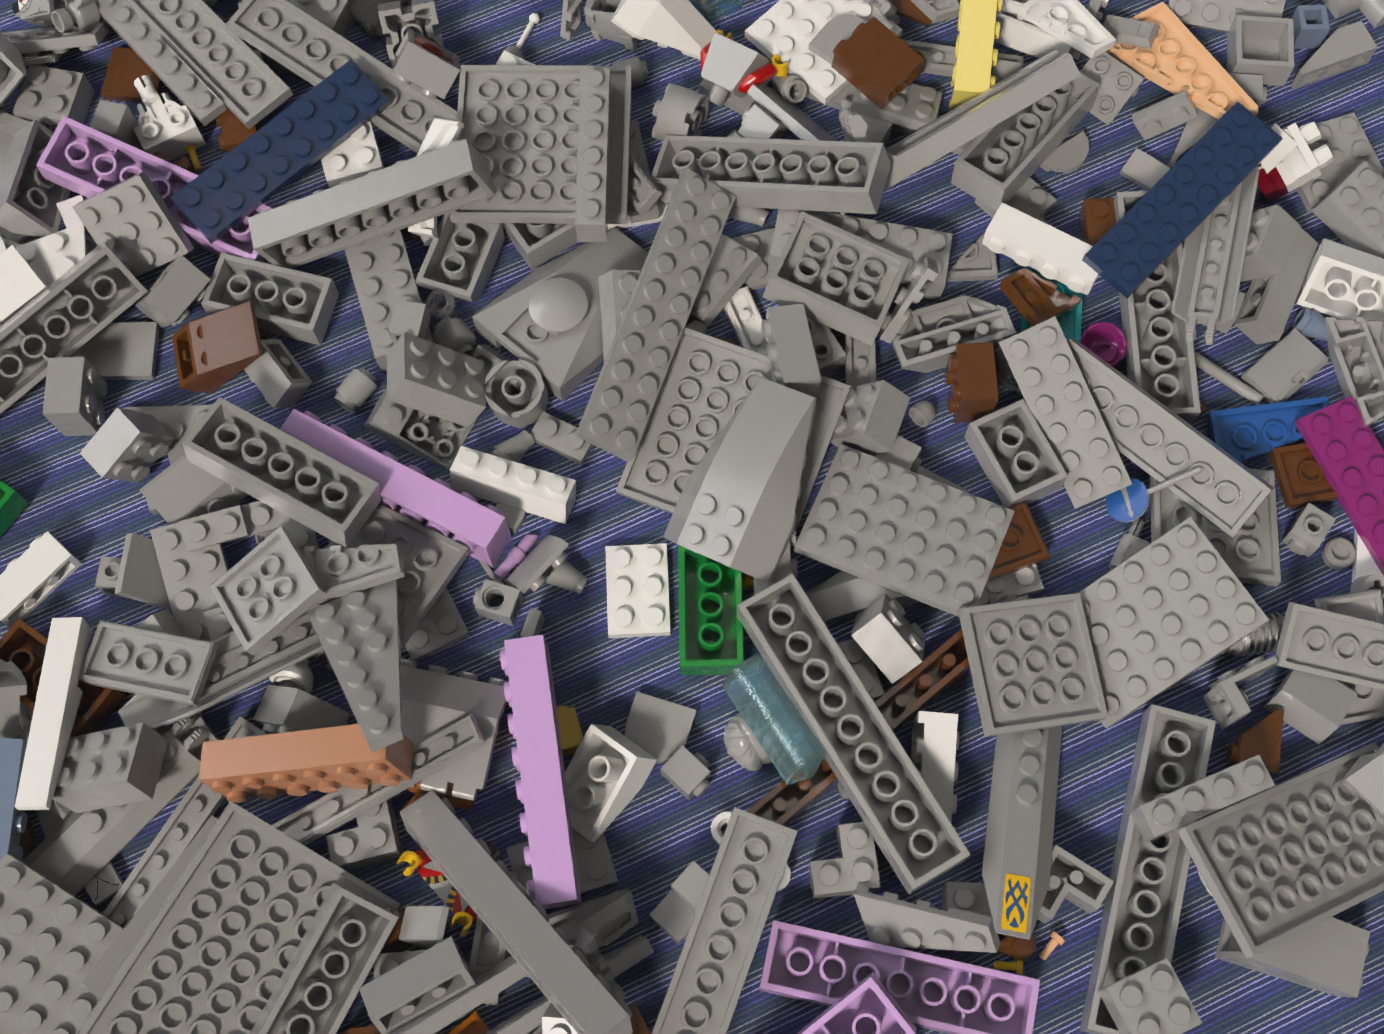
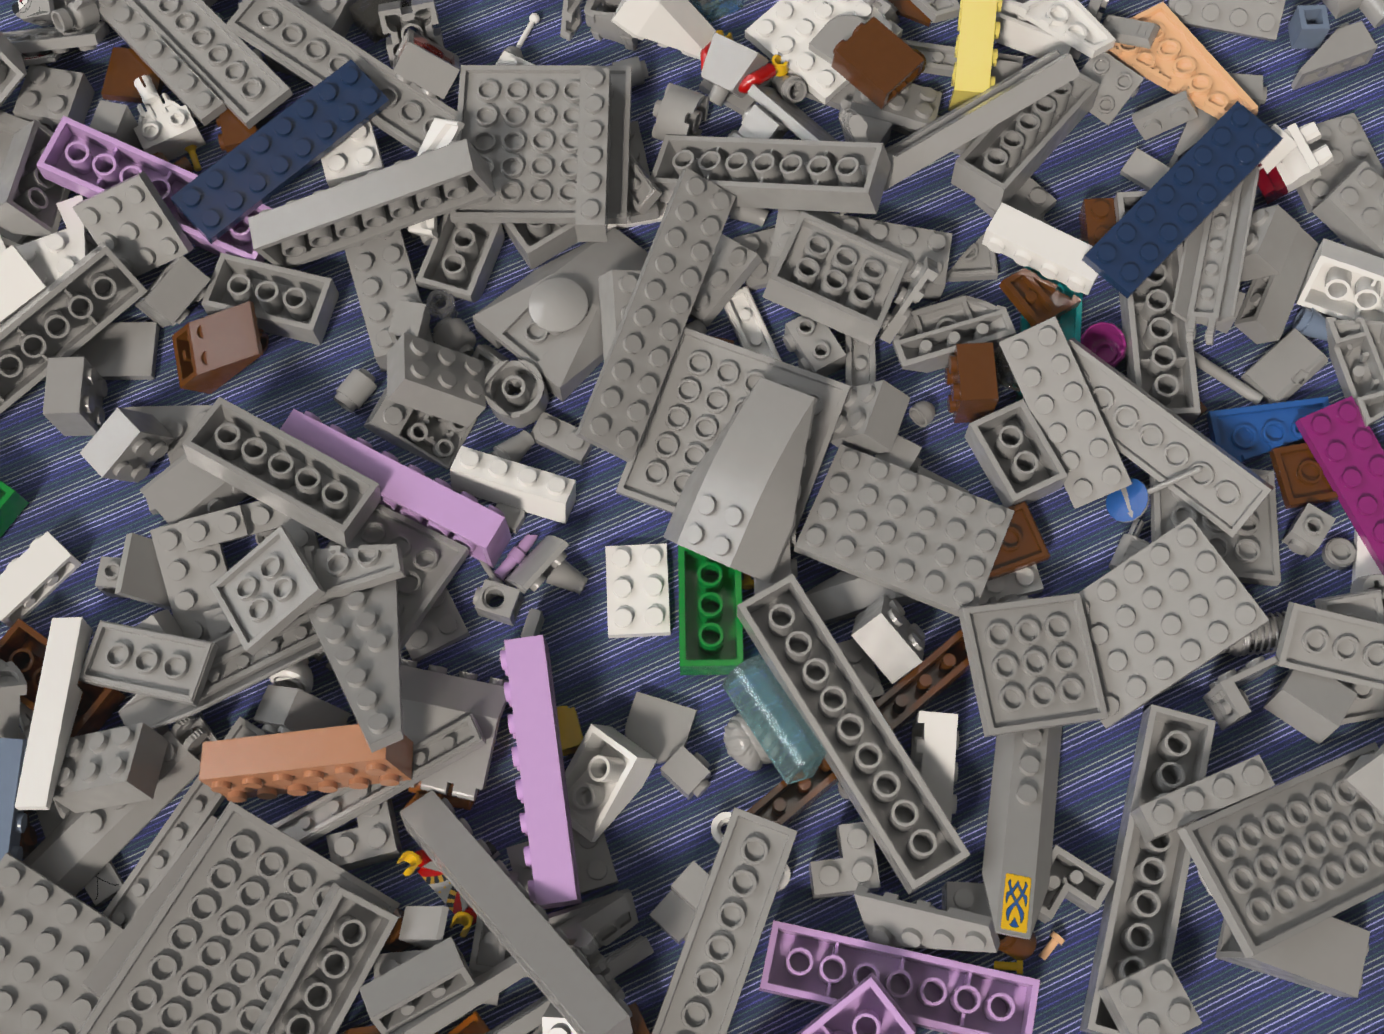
(278, 375): light grey brick -> none
(791, 348): light grey brick -> none
(1068, 156): light grey tile -> none
(1260, 740): reddish brown slope -> none
(1261, 48): light grey piece -> none

